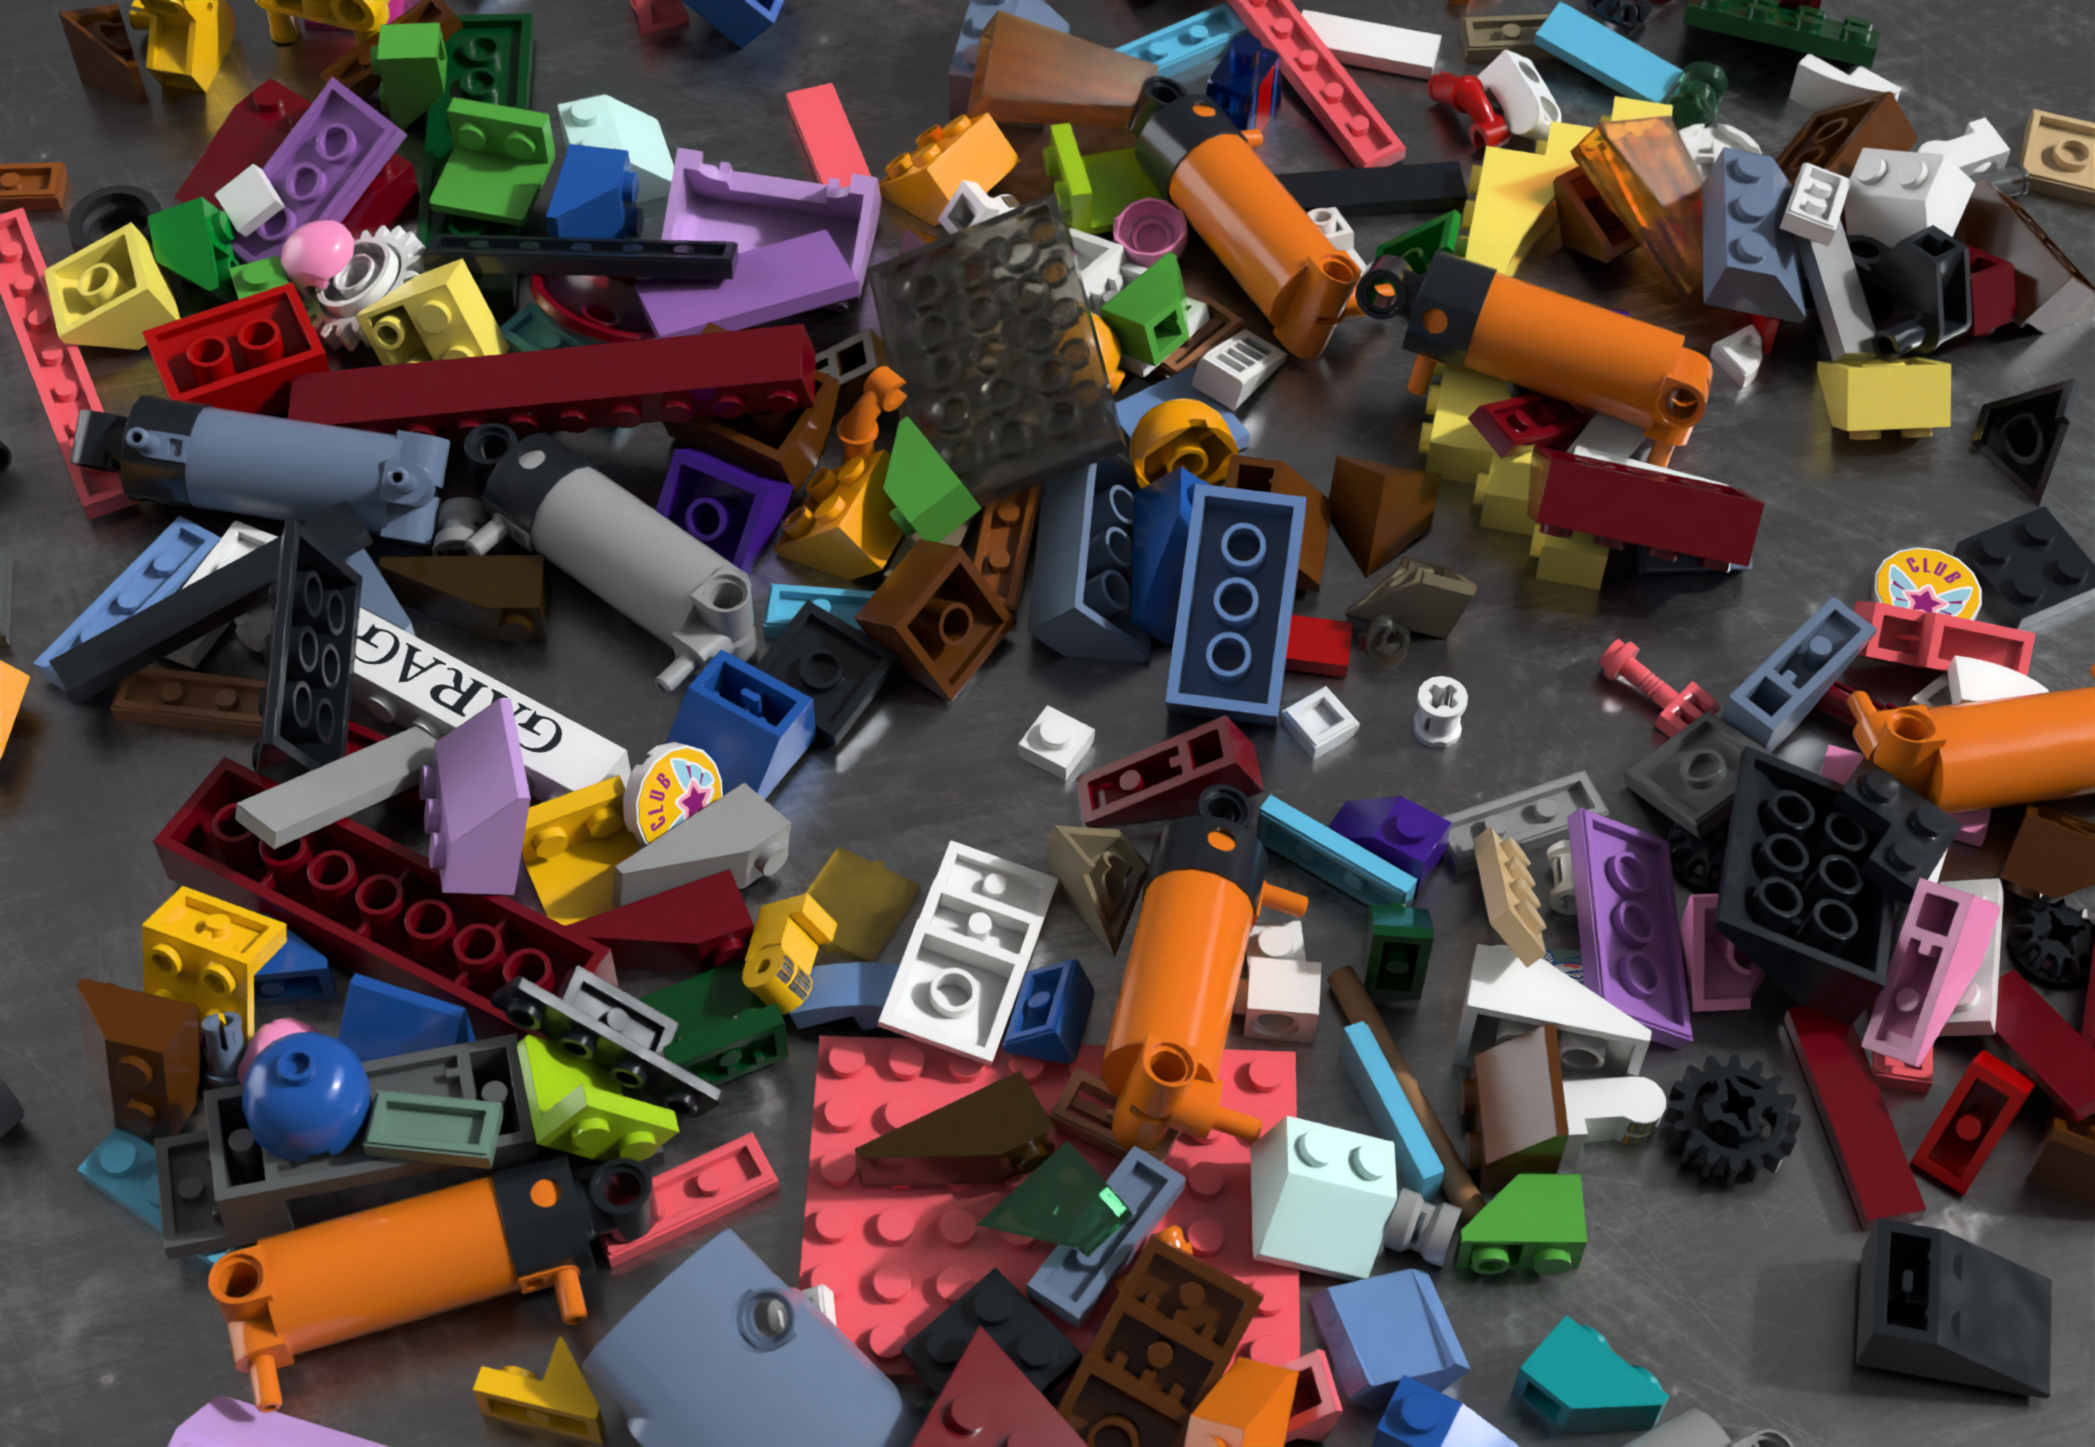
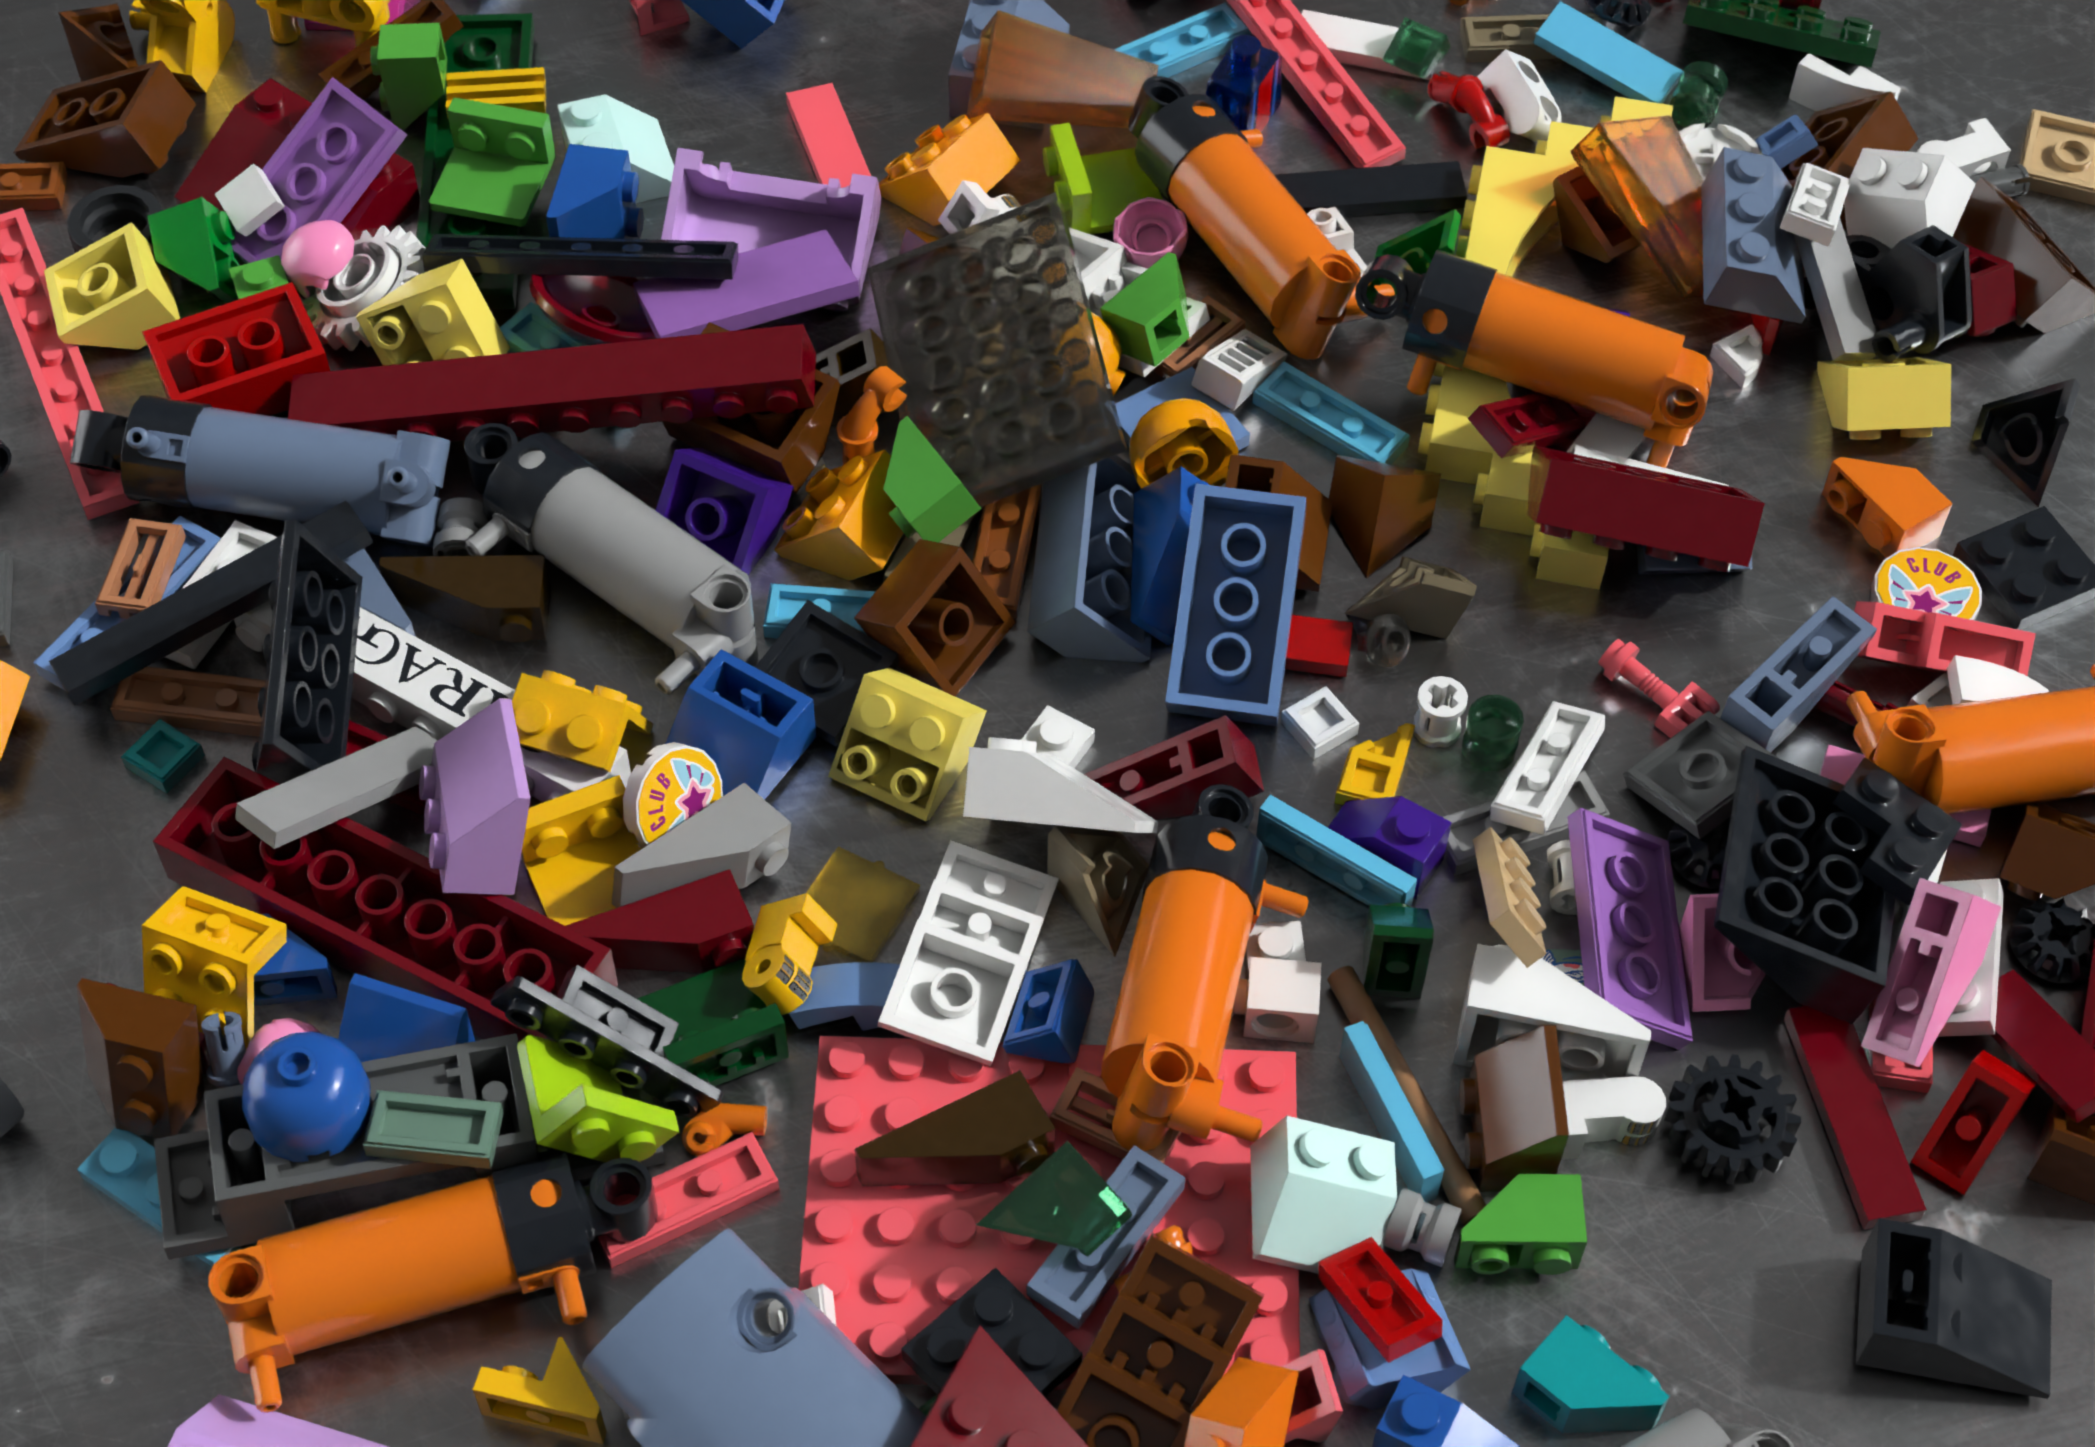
(111, 122): none -> reddish brown slope
(131, 604): none -> nougat tile
(163, 756): none -> teal tile
(508, 87): none -> yellow tile
(573, 721): none -> yellow bracket
(718, 1125): none -> orange arm
(905, 742): none -> light yellow slope
(1024, 786): none -> white slope
(1328, 416): none -> medium azure tile
(1375, 767): none -> yellow tile
(1380, 1299): none -> red plate
(1417, 48): none -> clear green slope
(1492, 733): none -> clear green wheel
(1547, 768): none -> white tile
(1787, 141): none -> medium blue tile
(1886, 503): none -> orange slope

